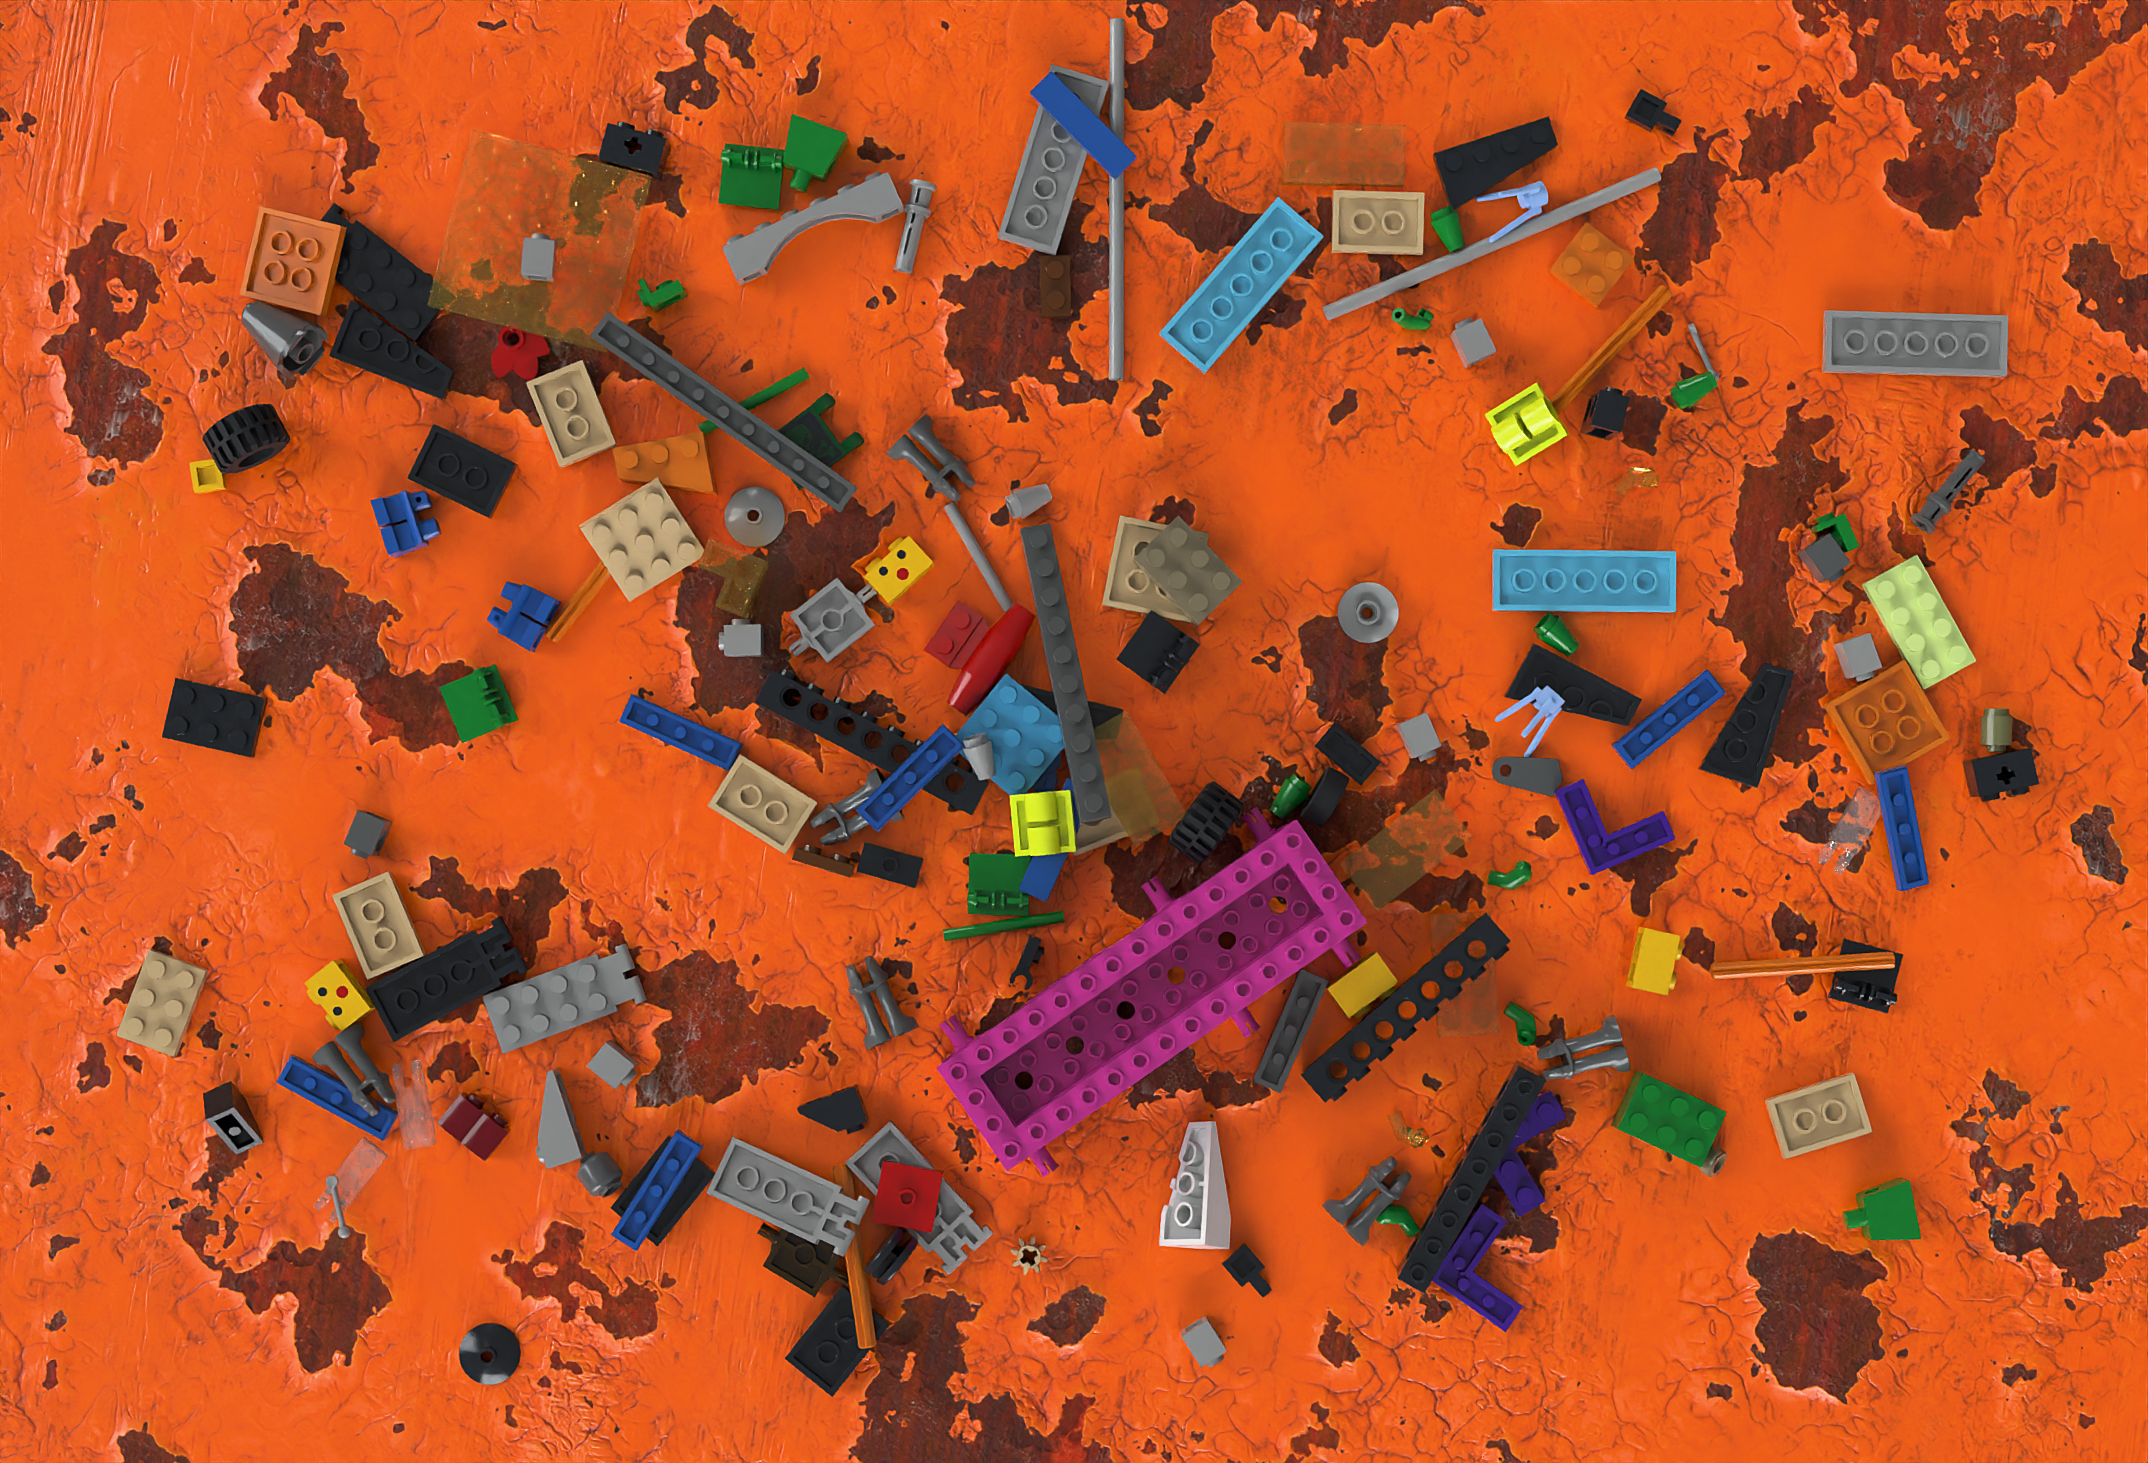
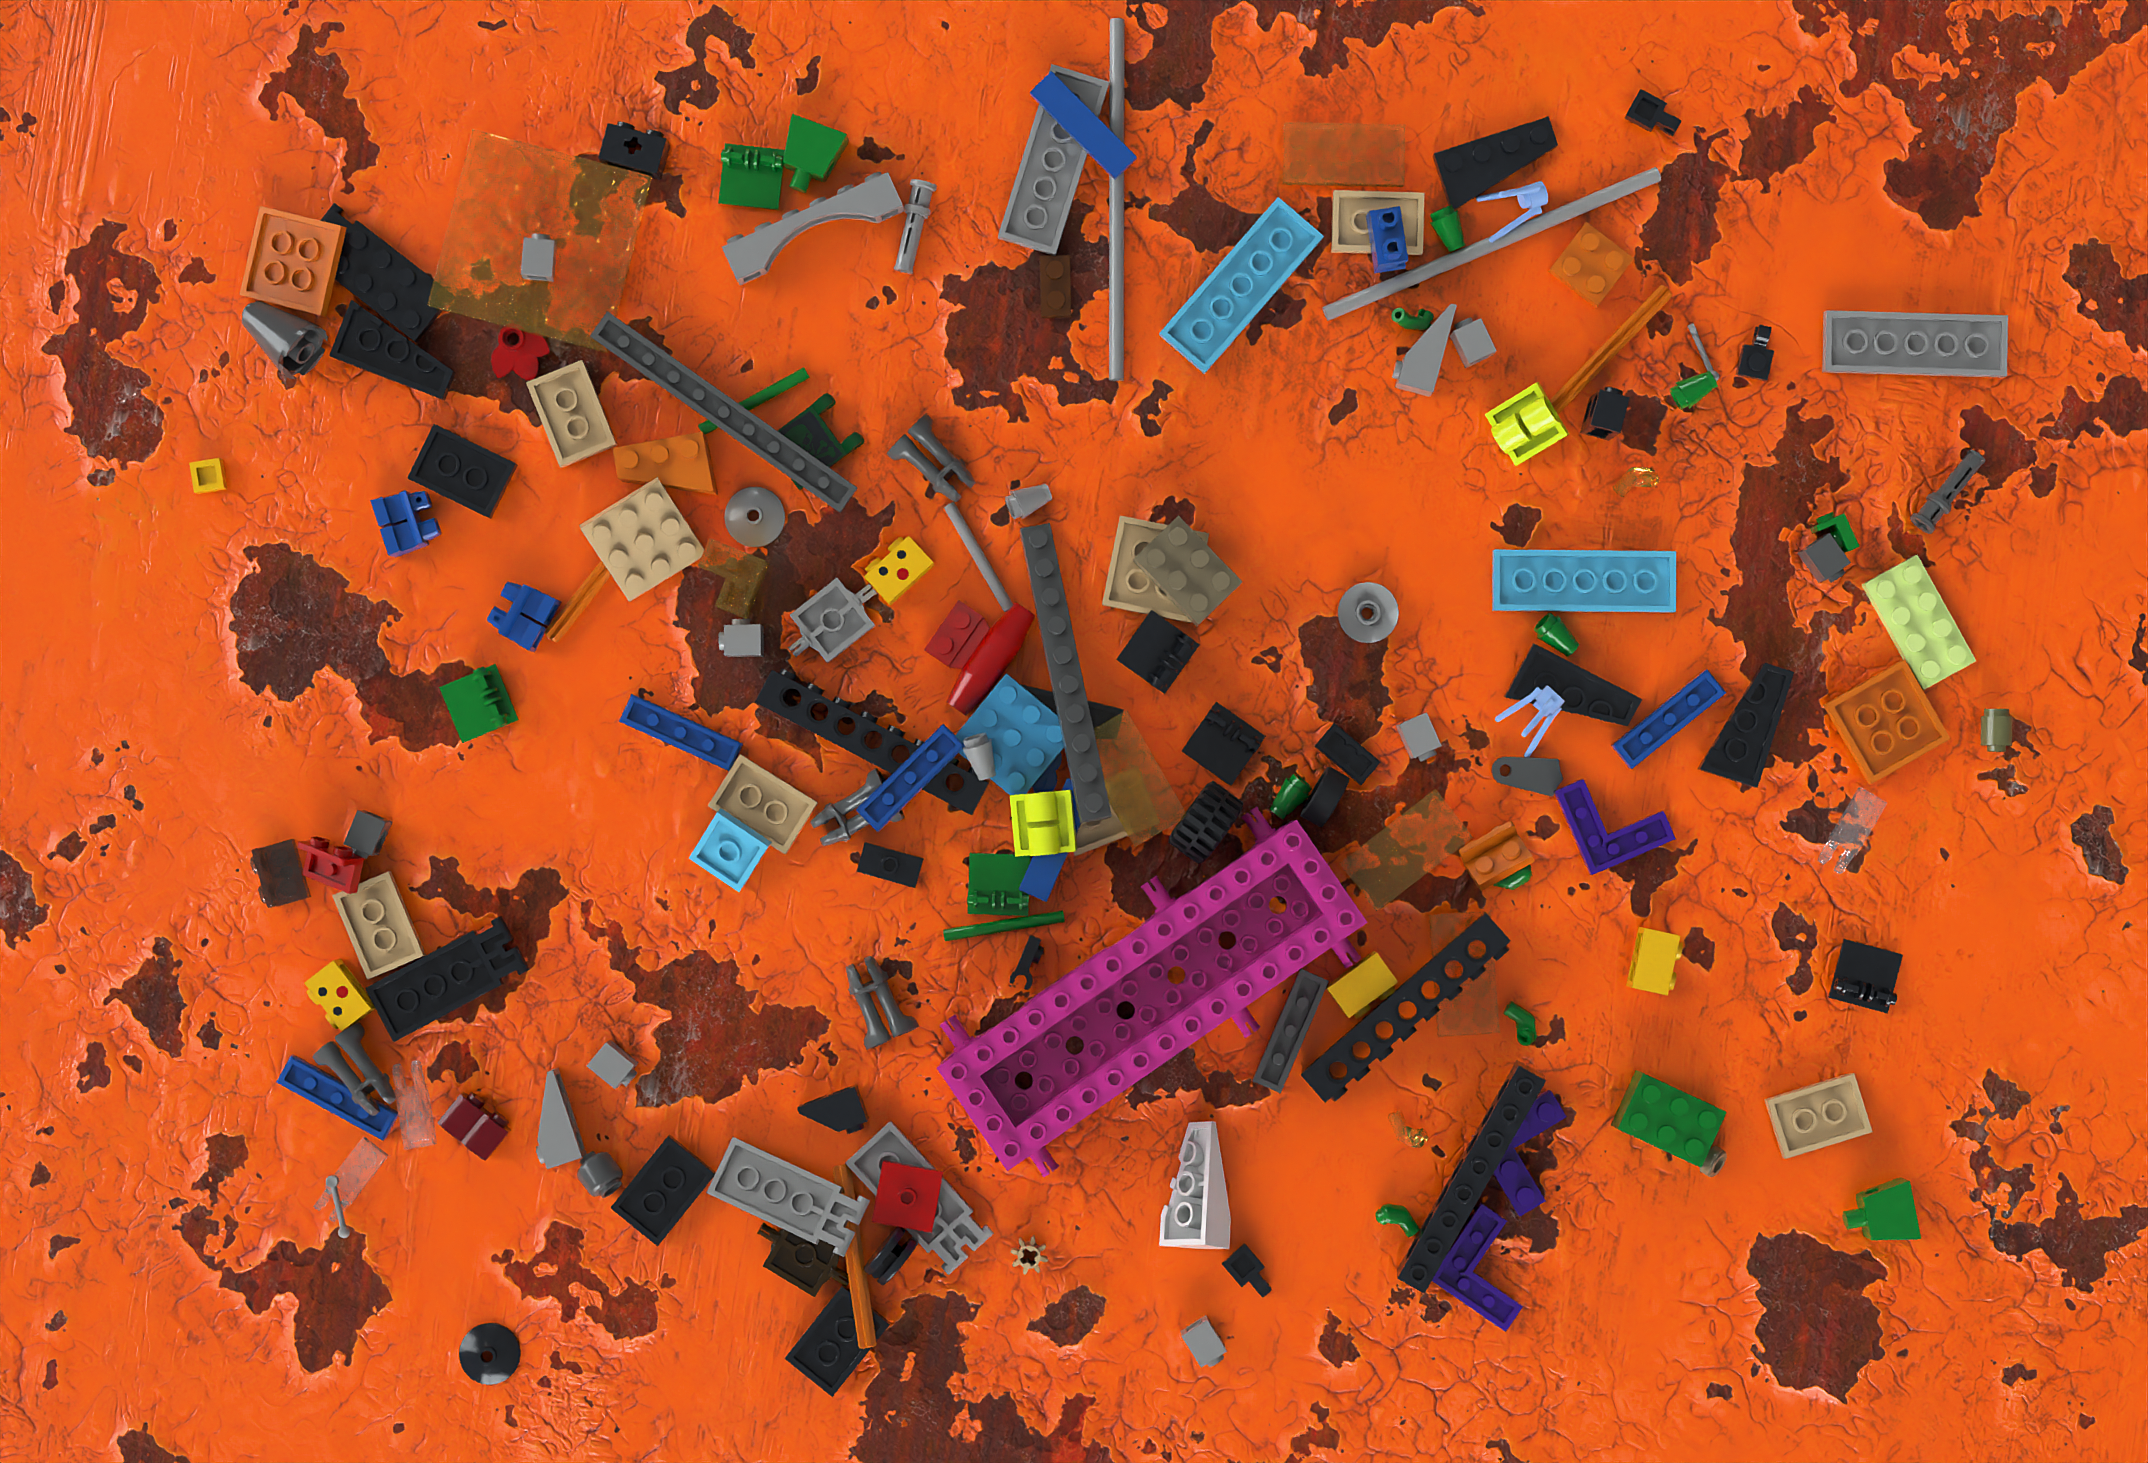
(162, 1002): tan plate -> none
(214, 717): black plate -> none
(231, 1118): black slope -> none
(246, 438): black tyre -> none
(279, 874): none -> clear smoke bracket
(331, 864): none -> red bracket
(562, 998): light grey hinge -> none
(657, 1190): blue tile -> none
(665, 295): green bracket -> none
(730, 850): none -> medium azure plate
(837, 864): reddish brown plate -> none
(1223, 743): none -> black hinge
(1343, 1209): dark grey piece -> none
(1387, 239): none -> blue hips
(1423, 361): none -> light grey slope
(1495, 856): none -> orange bracket
(1606, 1035): dark grey piece -> none
(1754, 358): none -> black plate
(1802, 965): orange axle -> none
(1858, 657): light grey brick -> none
(1901, 828): blue tile -> none
(2018, 769): black brick -> none

